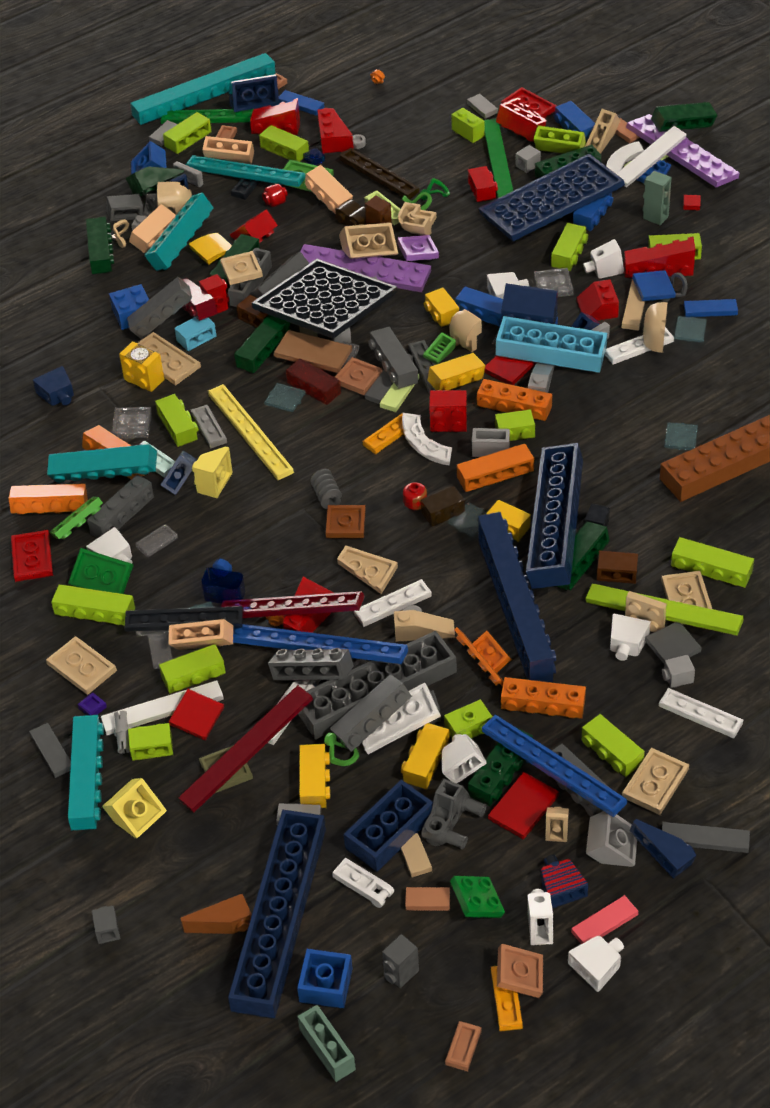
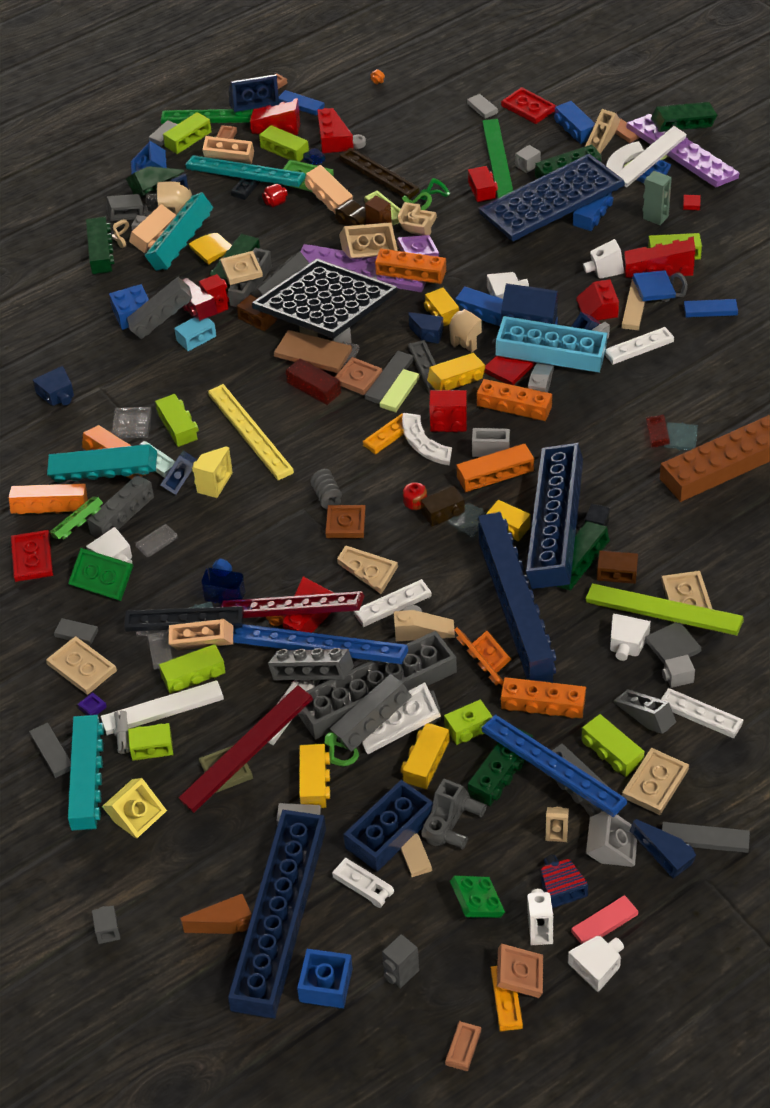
(69, 629): none -> dark grey tile
(92, 604): lime brick -> none
(142, 366): yellow brick -> none
(175, 362): tan tile -> none
(193, 175): light grey tile -> none
(196, 714): red tile -> none
(200, 88): teal brick -> none
(208, 426): light grey tile -> none
(257, 227): red slope -> none
(261, 343): dark green brick -> none
(285, 397): clear light blue piece -> none
(326, 1043): sand green brick -> none
(393, 357): dark grey brick -> none
(410, 266): none -> orange brick
(426, 326): none -> dark blue slope
(428, 898): nougat tile -> none
(445, 340): bright green slope -> none
(461, 758): white torso -> none
(468, 125): lime brick -> none
(519, 119): red wedge -> none
(519, 422): lime brick -> none
(523, 805): red tile -> none
(554, 280): clear plate -> none
(558, 139): lime brick -> none
(569, 246): lime brick -> none
(646, 609): tan plate -> none
(647, 710): none -> dark grey slope
(655, 326): tan brick -> none
(658, 431): none -> clear red tile
(690, 329): clear light blue piece -> none
(712, 562): lime brick -> none

